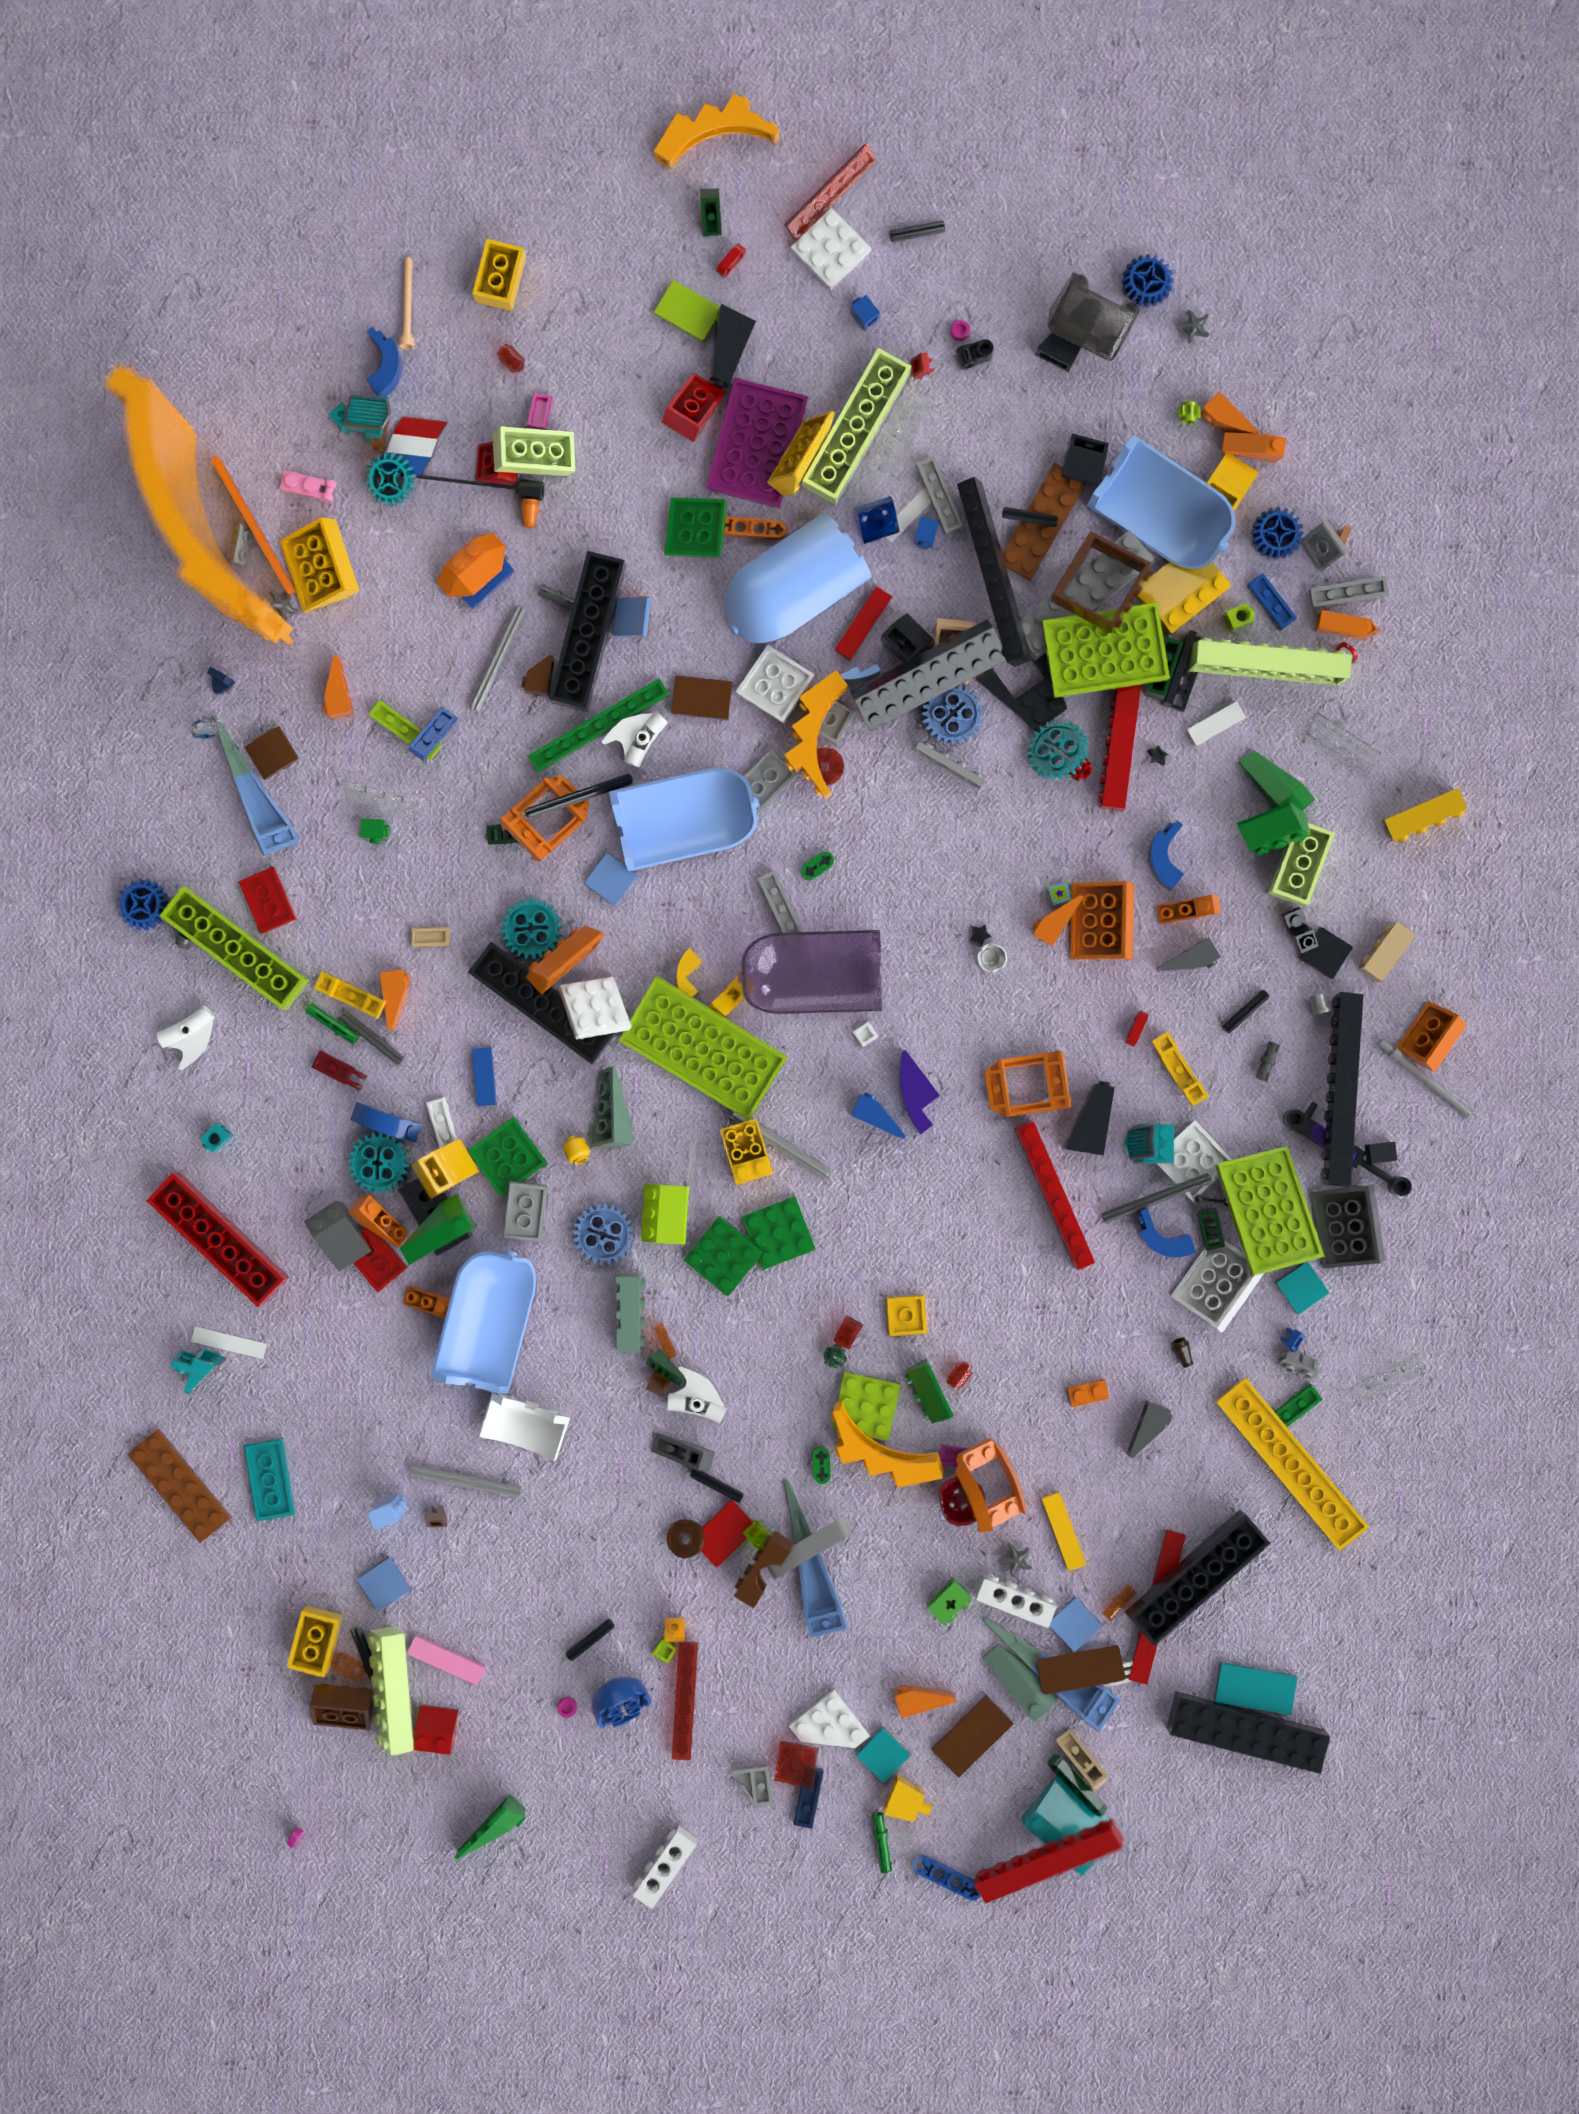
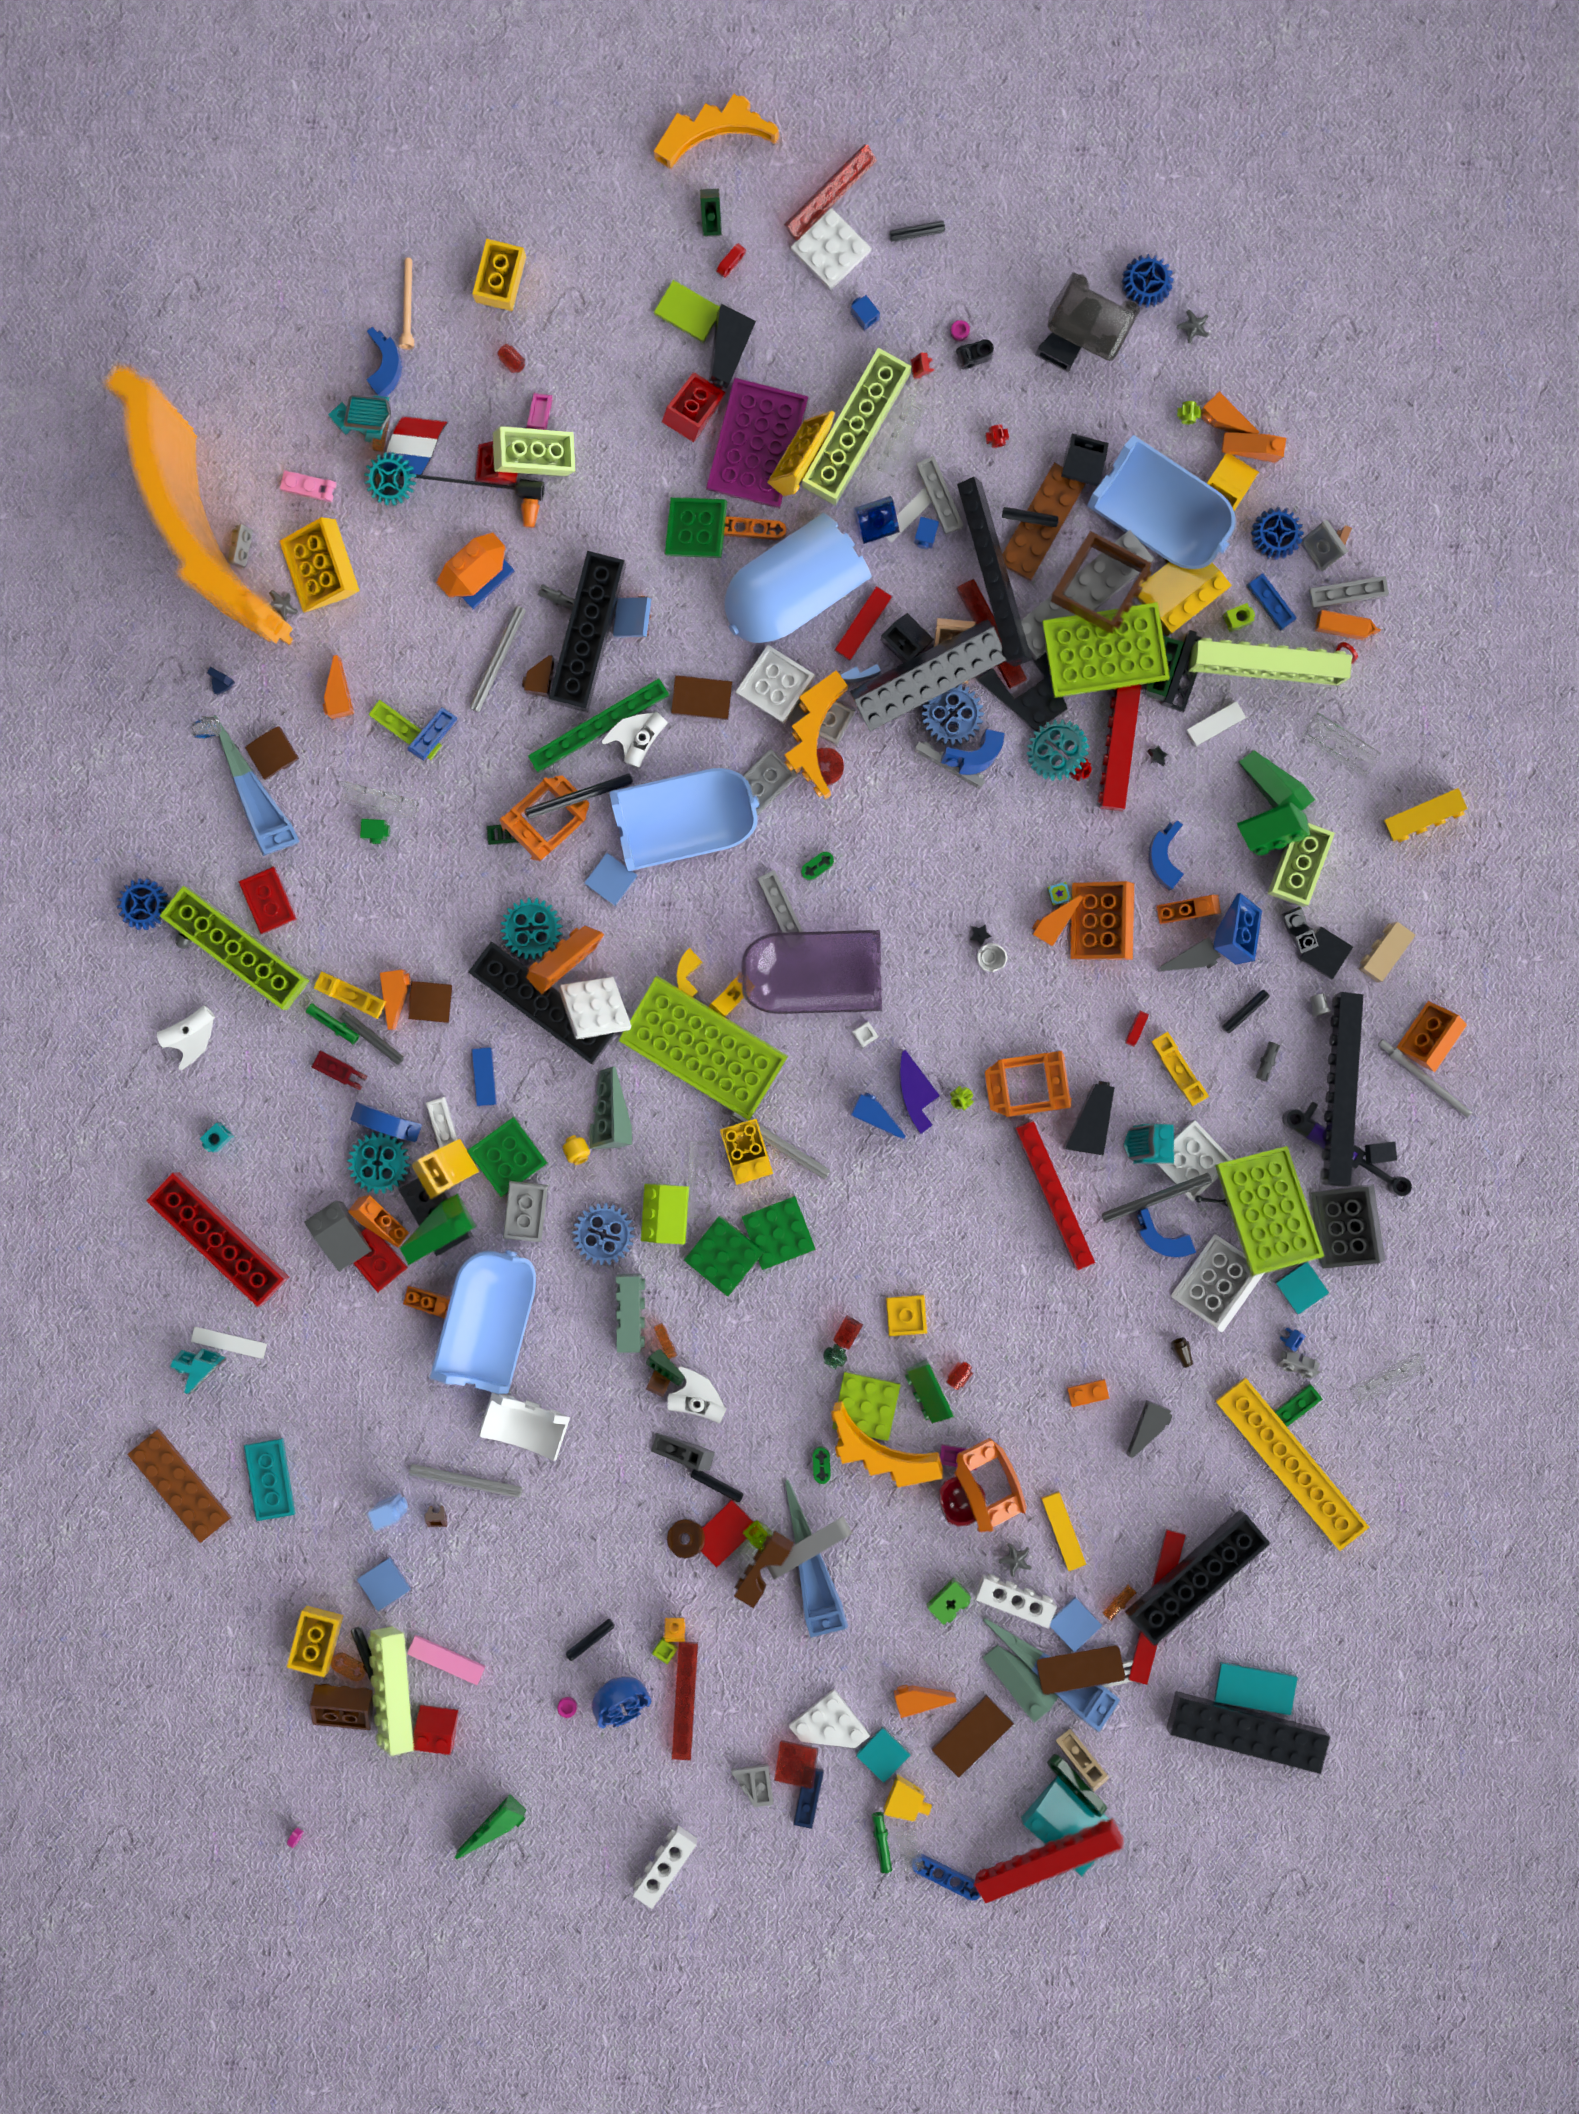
(252, 523): orange tile -> none
(430, 937): tan tile -> none
(430, 1002): none -> reddish brown slope
(961, 1098): none -> lime gear
(978, 760): none -> blue arch
(980, 611): none -> clear red plate
(997, 436): none -> red gear
(1216, 1219): dark green slope -> none
(1239, 931): none -> blue slope

